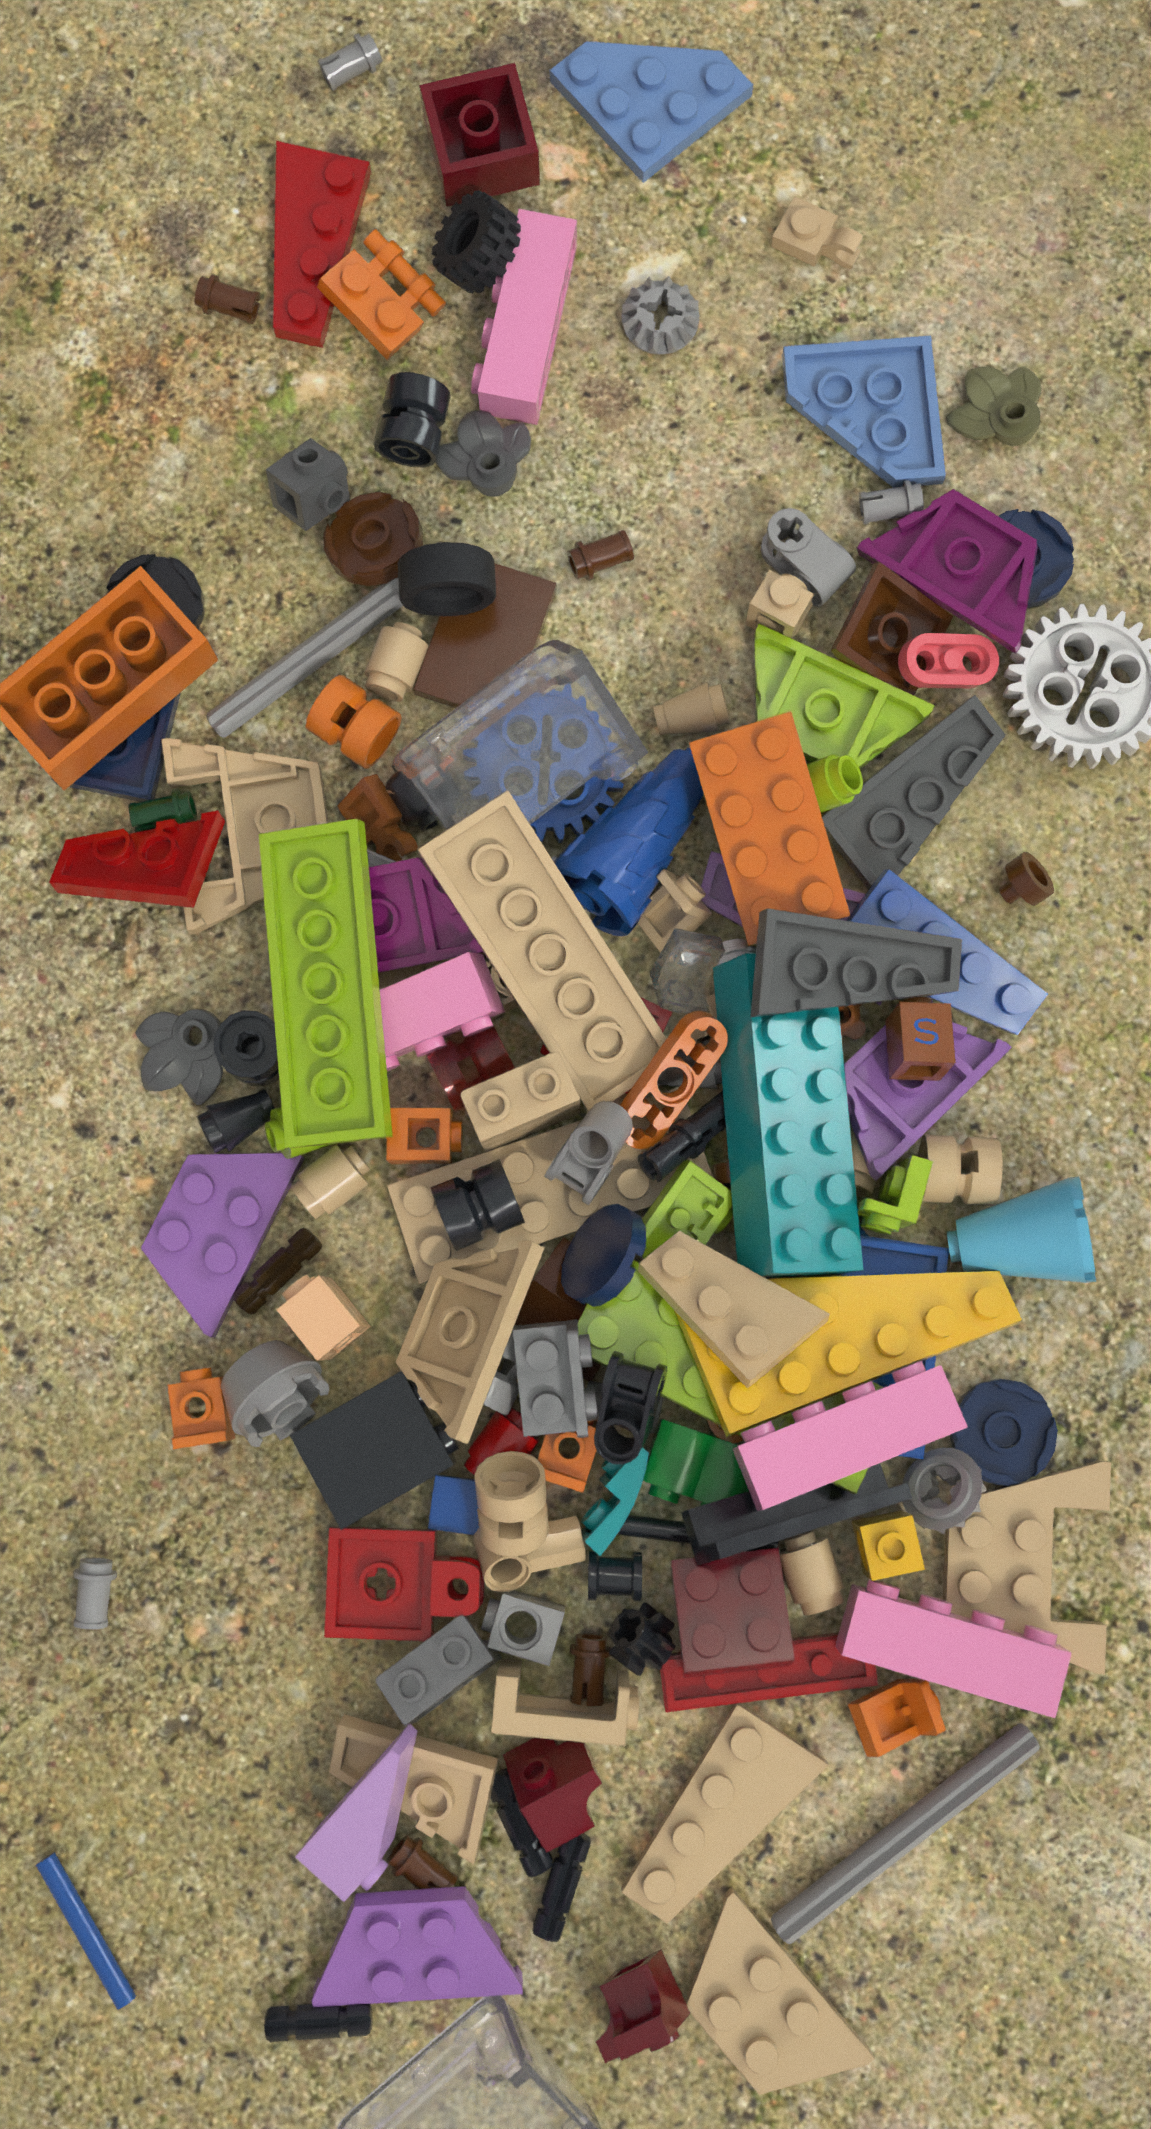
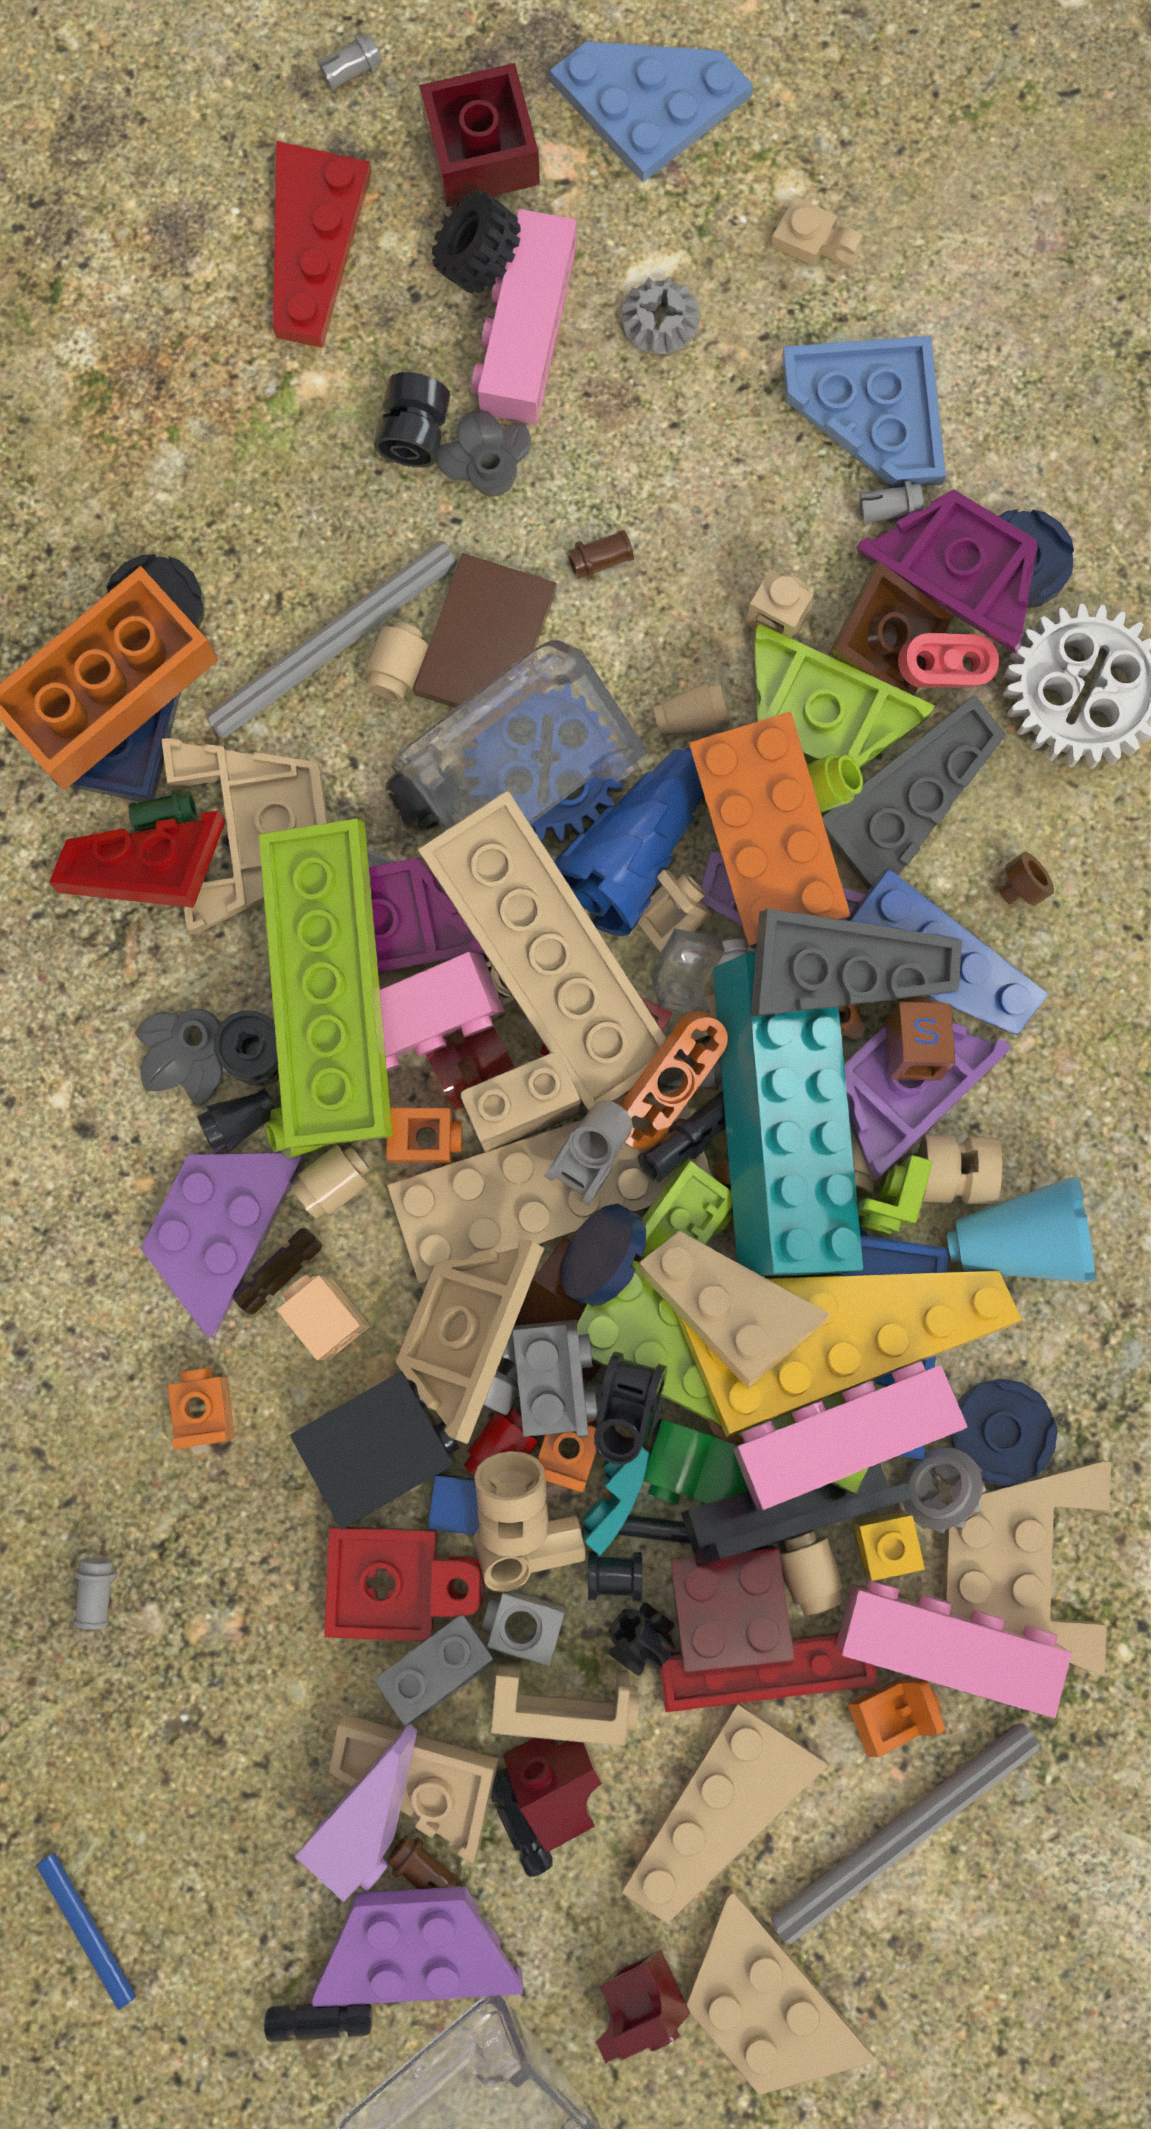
(226, 299): reddish brown pin -> none
(271, 1391): light grey cone -> none
(308, 484): dark grey brick -> none
(366, 732): orange wheel -> none
(371, 303): orange plate -> none
(371, 538): reddish brown tile -> none
(374, 806): dark orange plate -> none
(446, 579): black tyre -> none
(477, 1205): black wheel -> none
(561, 1888): black axle -> none
(589, 1668): reddish brown pin -> none
(808, 555): light grey piece -> none
(994, 401): olive plate -> none

